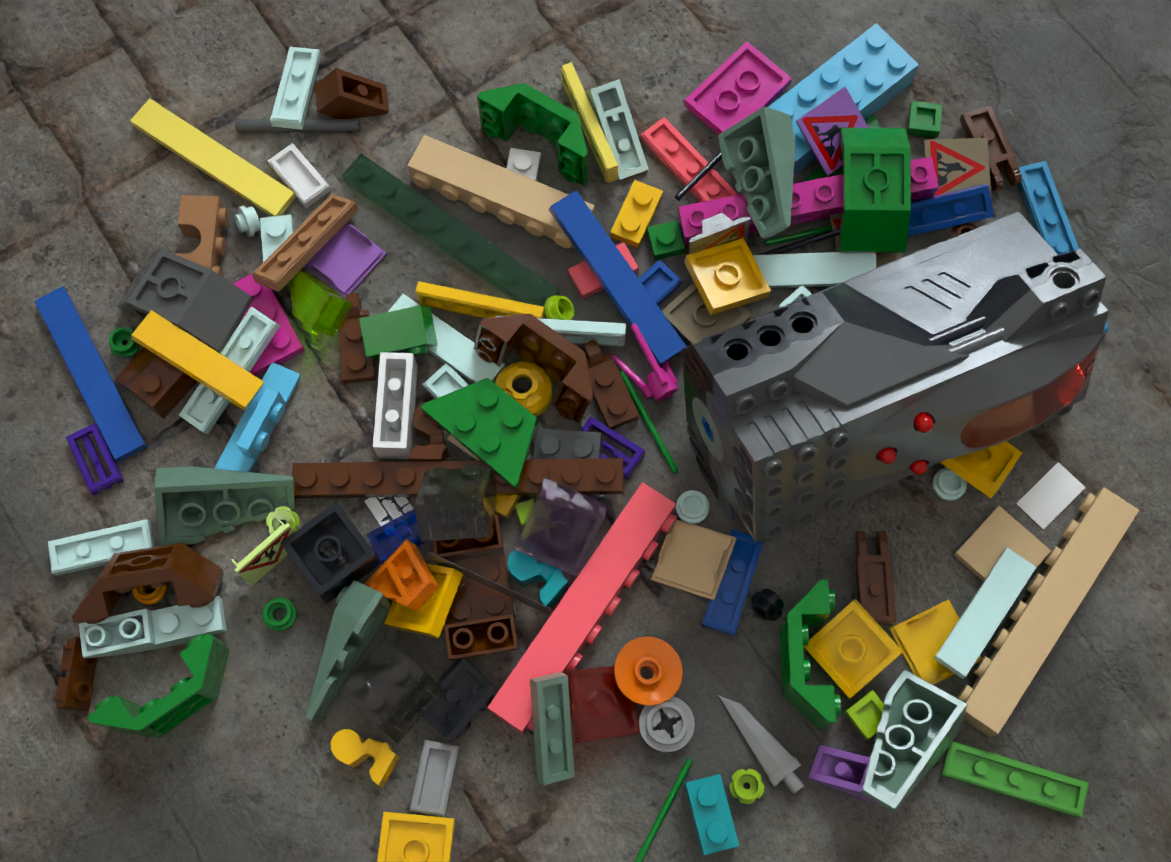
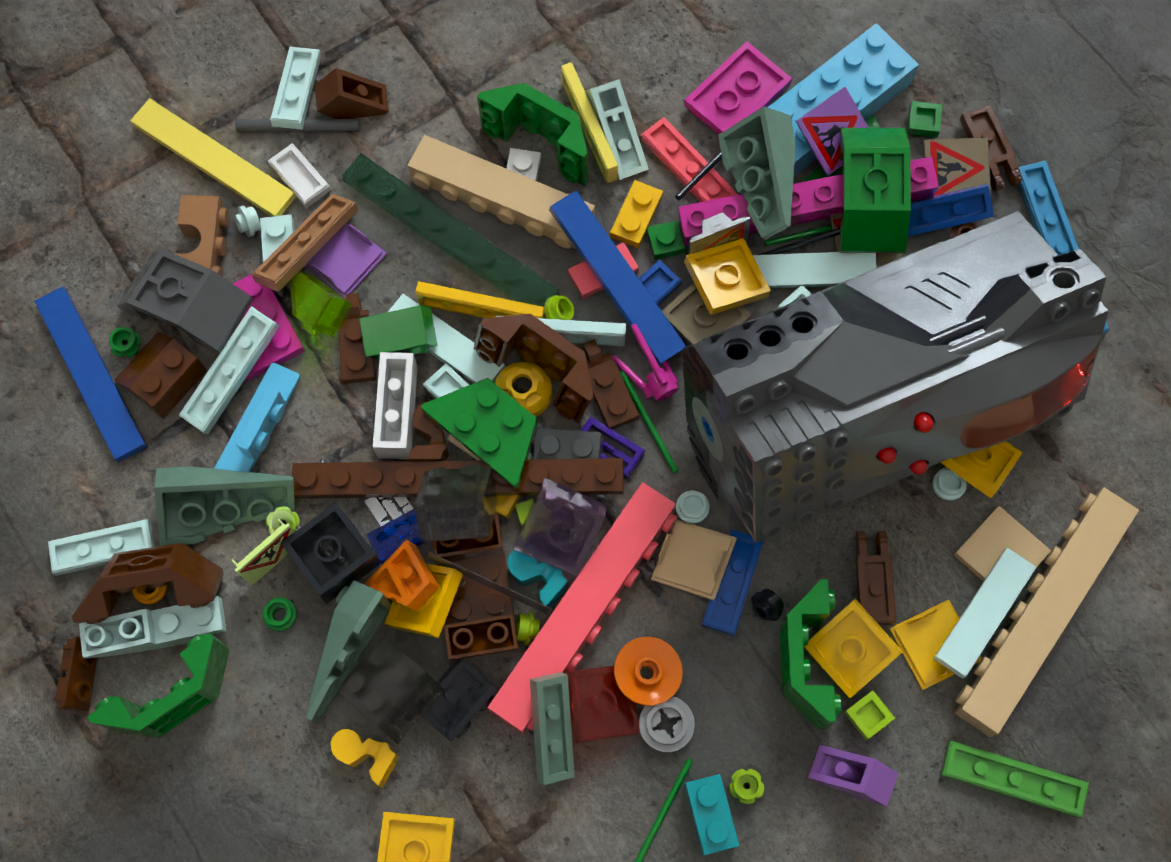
(106, 482): dark purple tile -> none
(197, 360): yellow tile -> none
(435, 778): light grey tile -> none
(526, 627): none -> lime plate
(772, 756): light grey bar -> none
(910, 738): sand green wedge -> none
(1050, 495): white sticker -> none

